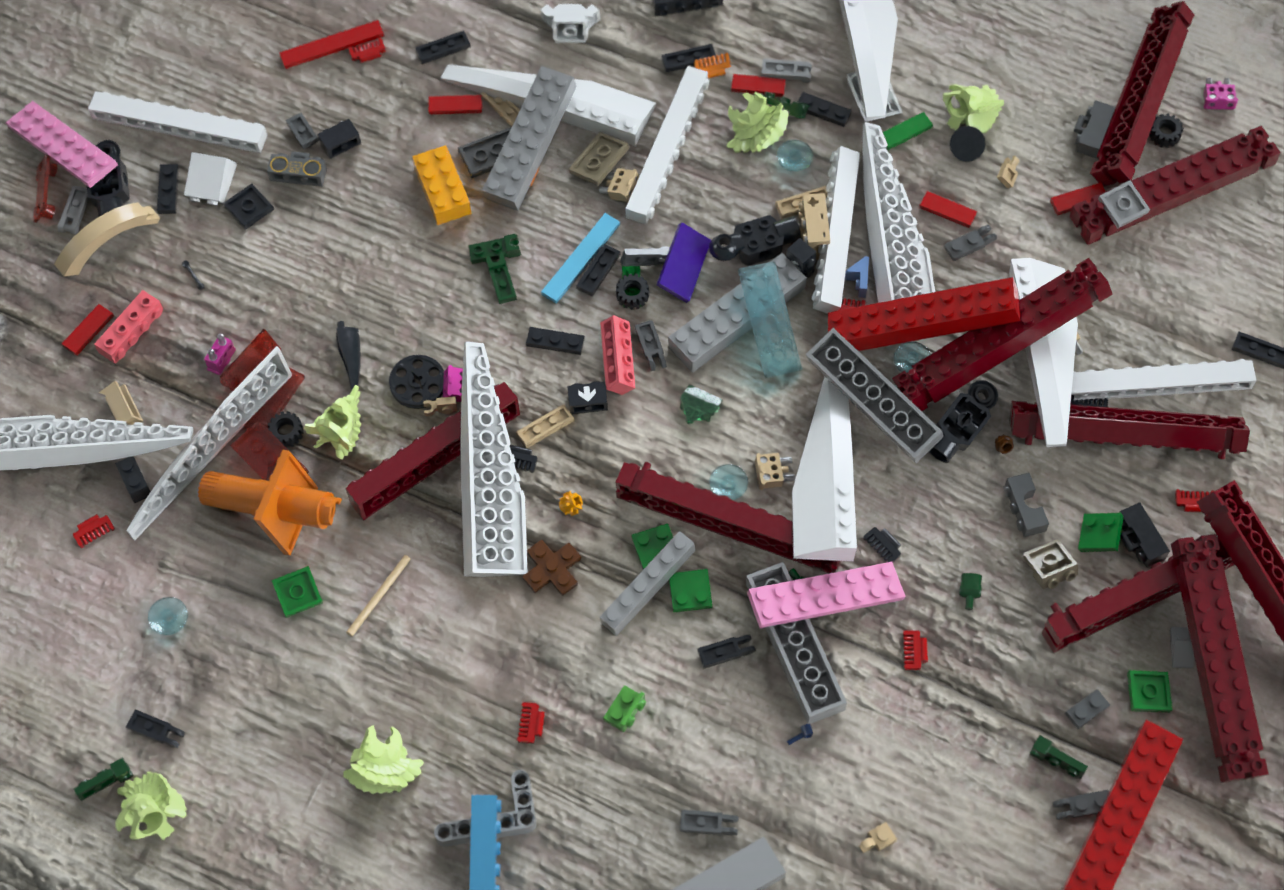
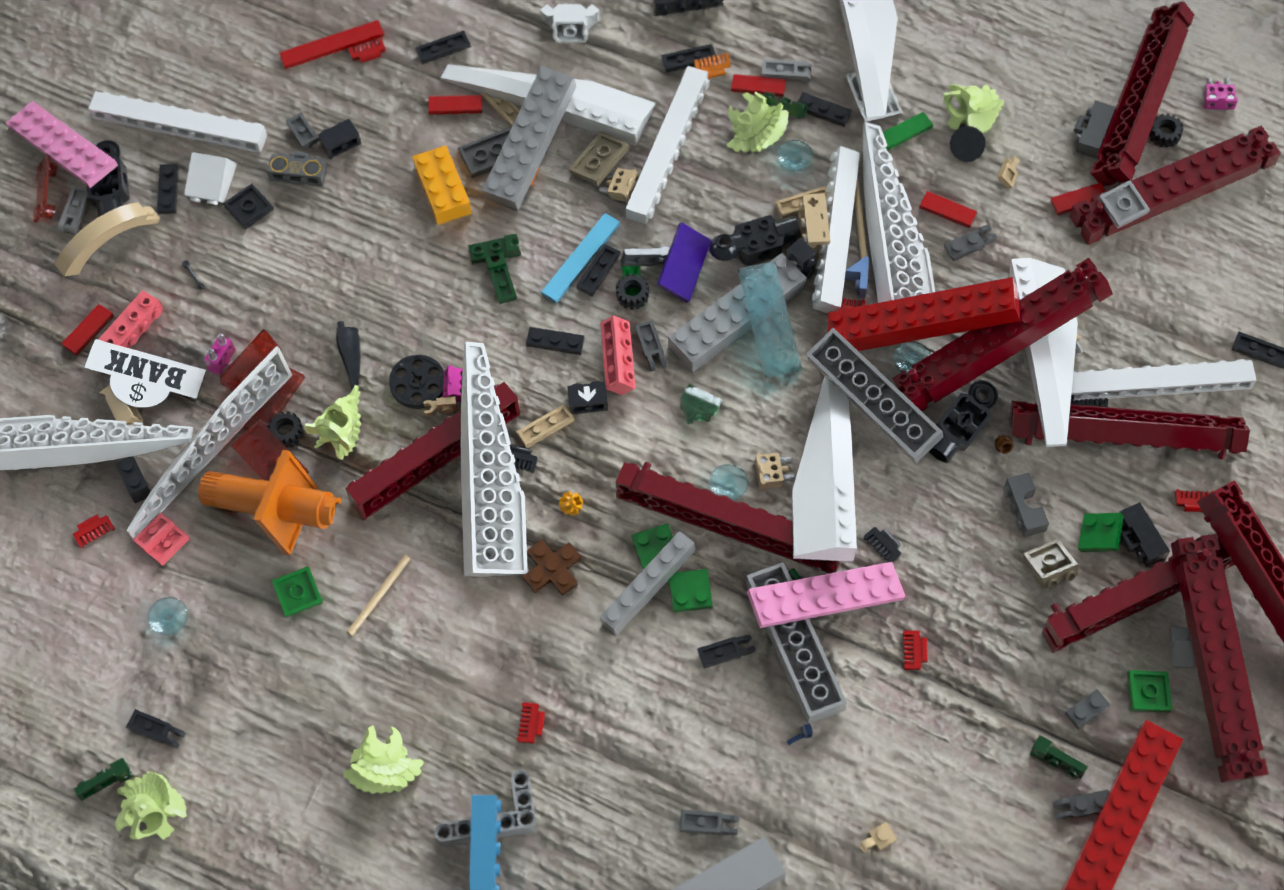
(142, 377): none -> white sticker
(161, 539): none -> coral slope
(624, 708): bright green bracket -> none
(860, 221): none -> tan piece
(970, 588): dark green piece -> none

